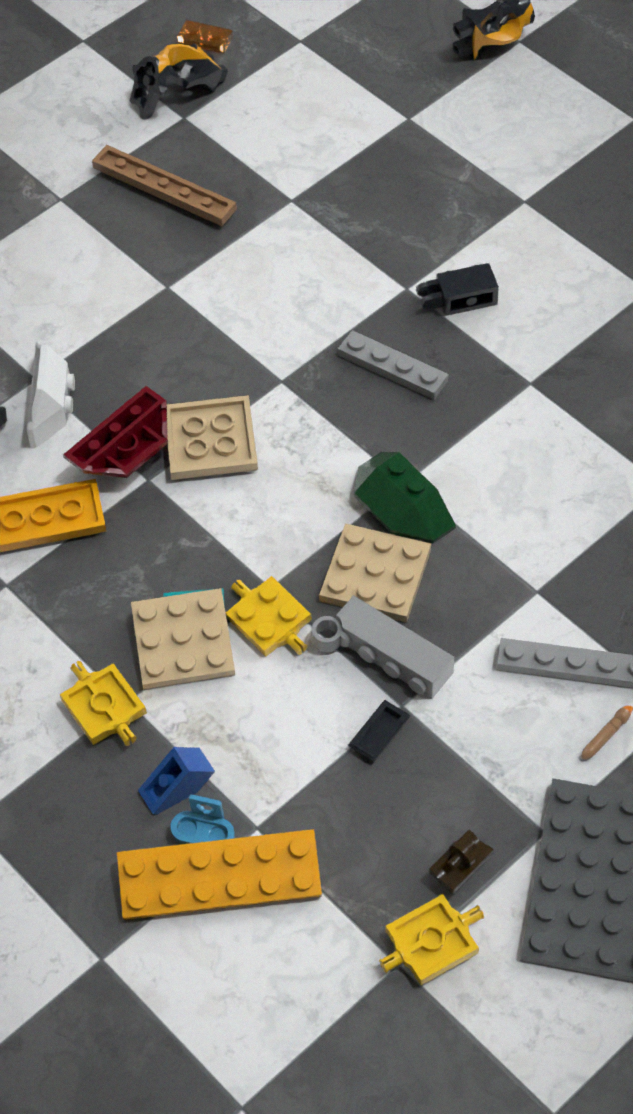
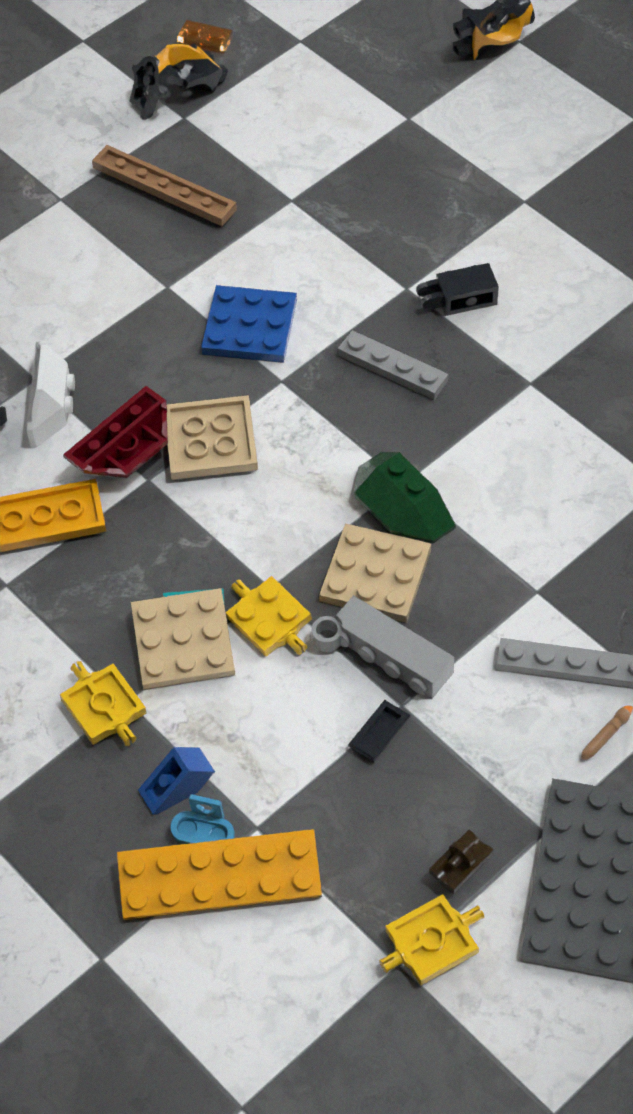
(249, 323): none -> blue plate

